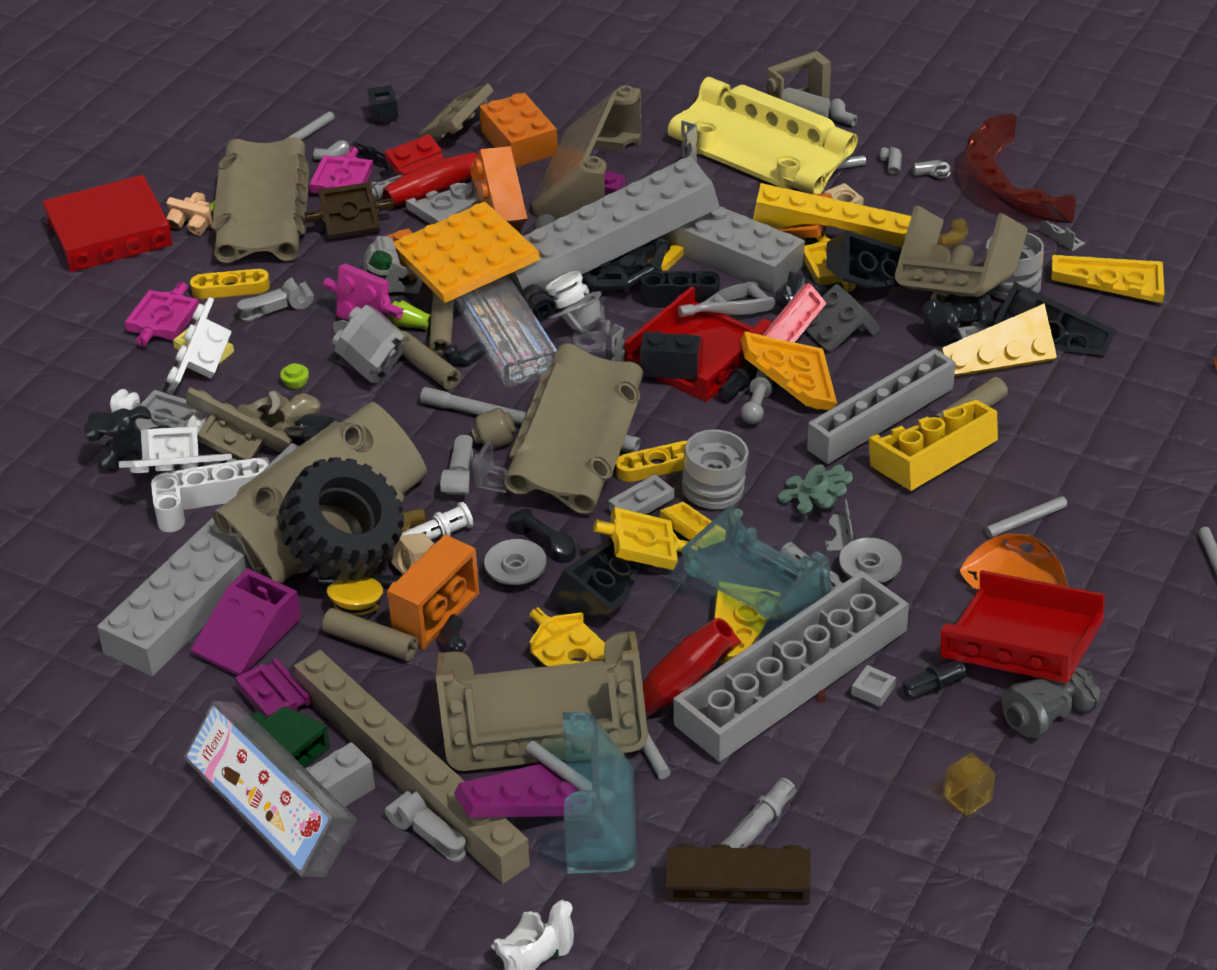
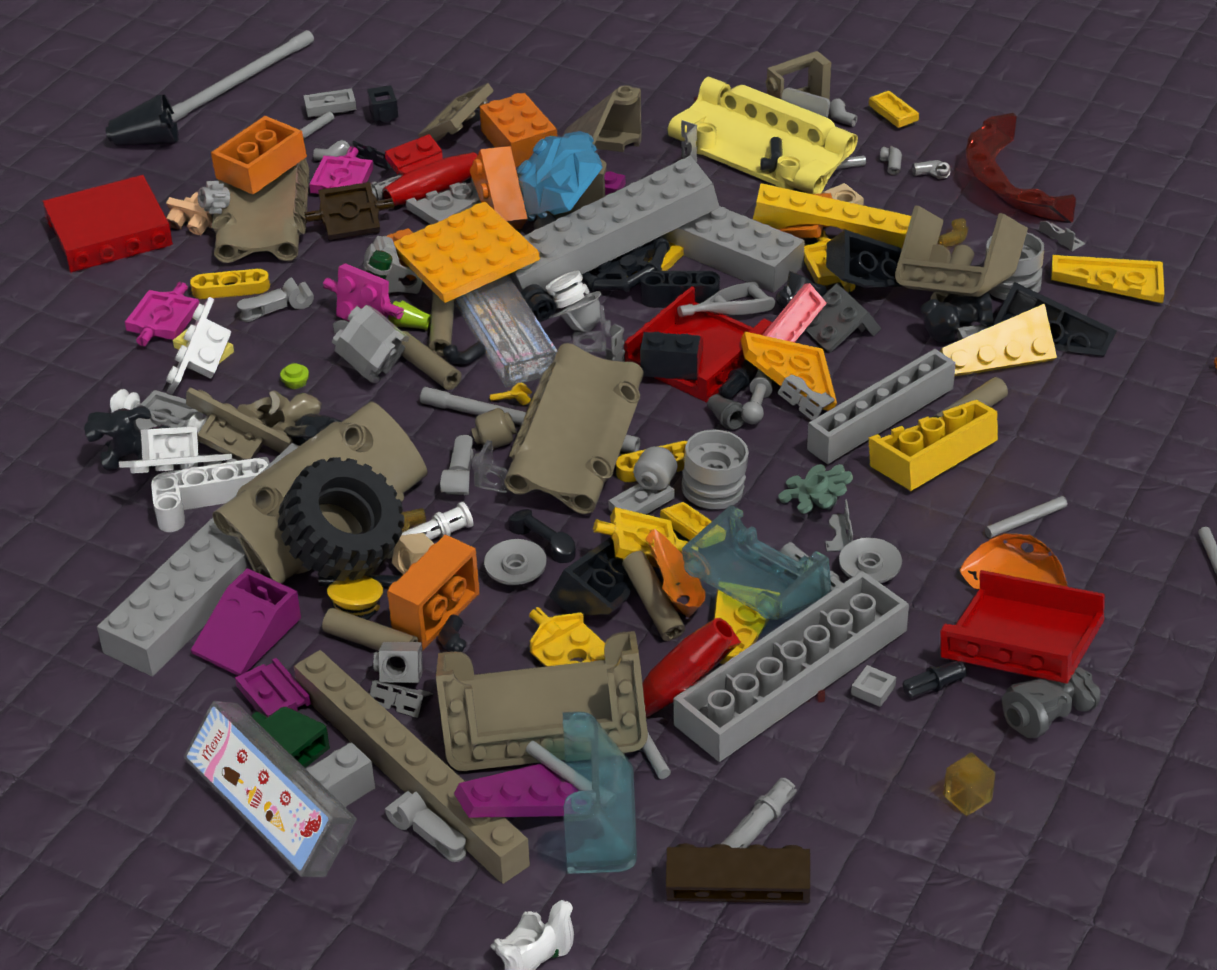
(145, 124): none -> black cone
(214, 197): none -> light grey gear
(258, 154): none -> orange brick
(293, 45): none -> light grey piece
(334, 101): none -> light grey plate
(400, 699): none -> light grey piece
(411, 654): none -> light grey brick
(518, 392): none -> yellow hand
(558, 173): none -> dark azure wedge
(653, 596): none -> dark tan piece
(655, 468): none -> light grey head
(672, 569): none -> orange piece
(726, 411): none -> dark grey cone
(776, 151): none -> black arm
(821, 399): none -> light grey piece
(893, 109): none -> yellow plate

